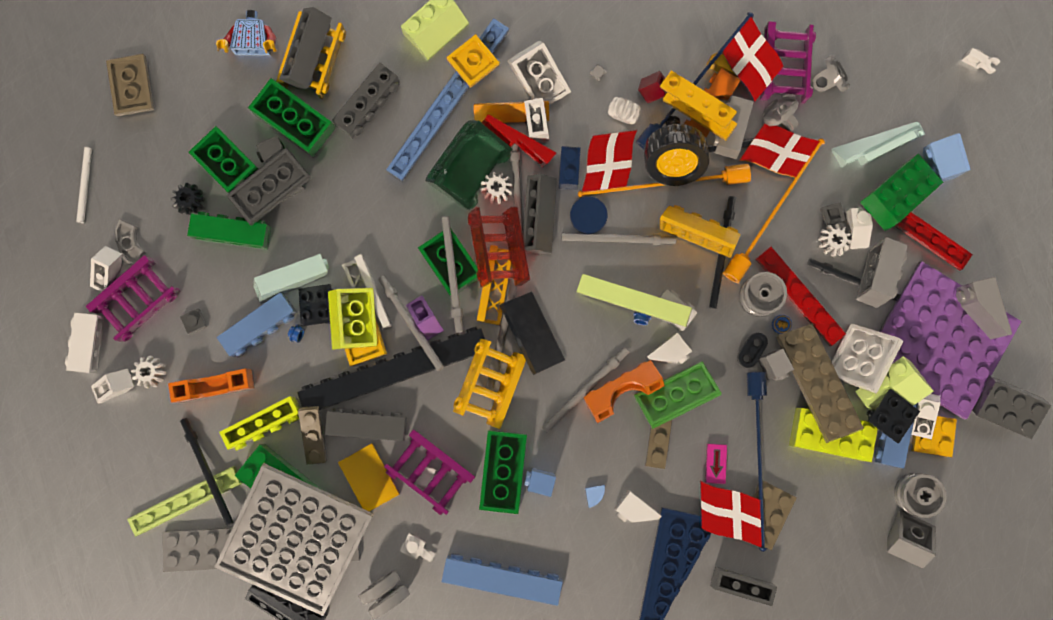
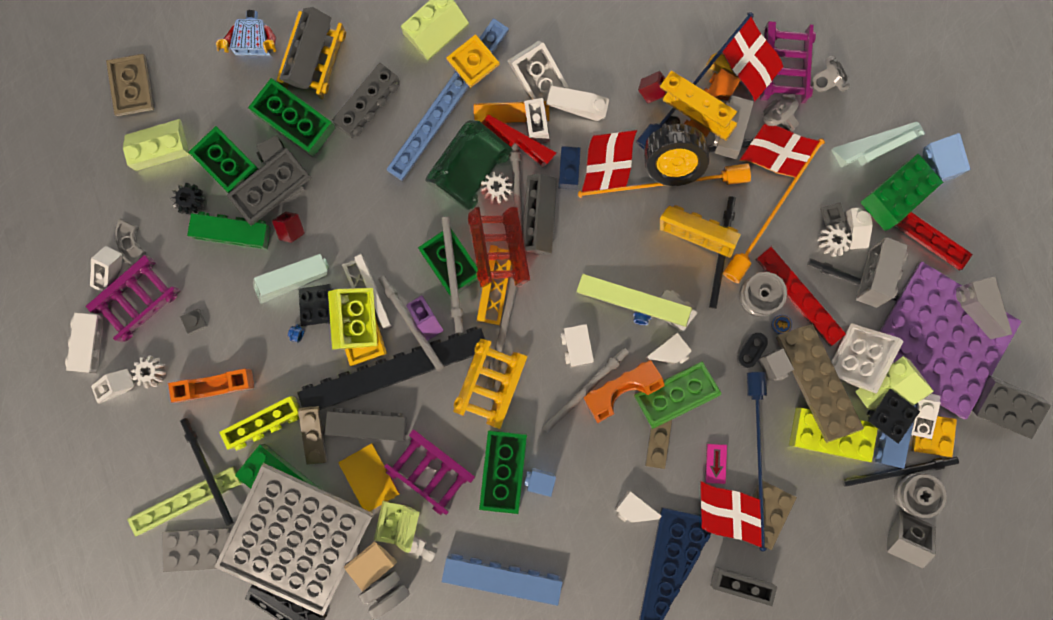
(84, 185): white bar -> none
(155, 145): none -> yellowish green slope
(256, 325): medium blue brick -> none
(288, 227): none -> dark red panel
(369, 565): none -> tan slope
(396, 525): none -> yellowish green plate
(532, 333): black tile -> none
(578, 102): none -> white slope
(578, 345): none -> white brick
(588, 215): dark blue tile -> none
(594, 494): light blue tile -> none
(598, 72): light grey piece -> none
(624, 110): white gear -> none
(656, 239): light grey bar -> none
(936, 464): none -> black bar
(978, 59): white plate -> none

